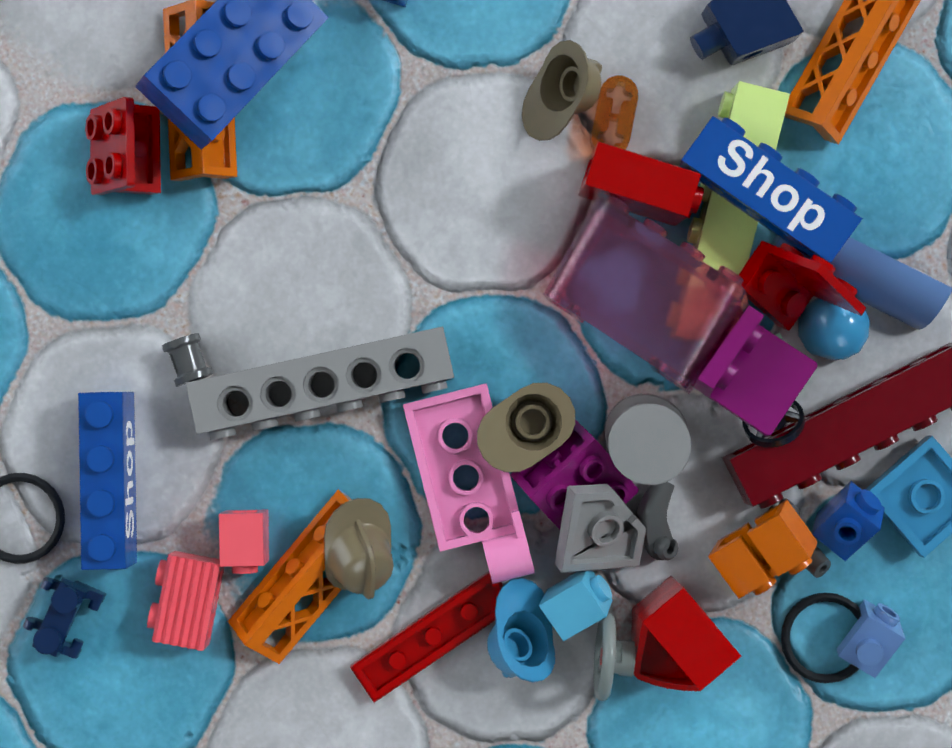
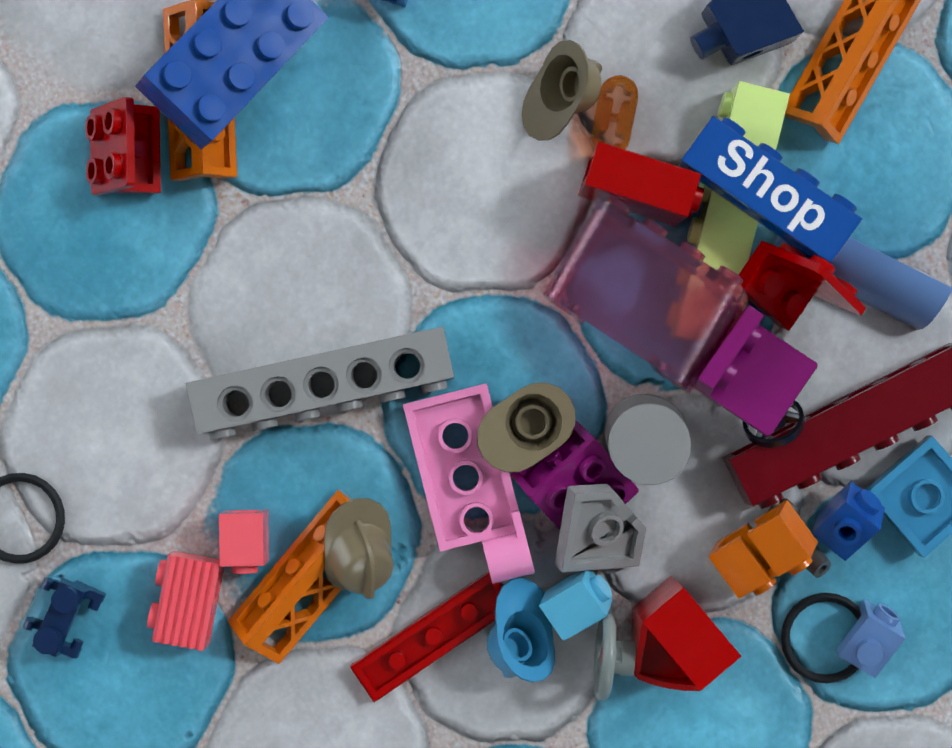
(107, 480): blue brick -> none
(187, 359): dark grey bush -> none
(653, 515): dark grey arm -> none
(832, 330): dark azure hair -> none

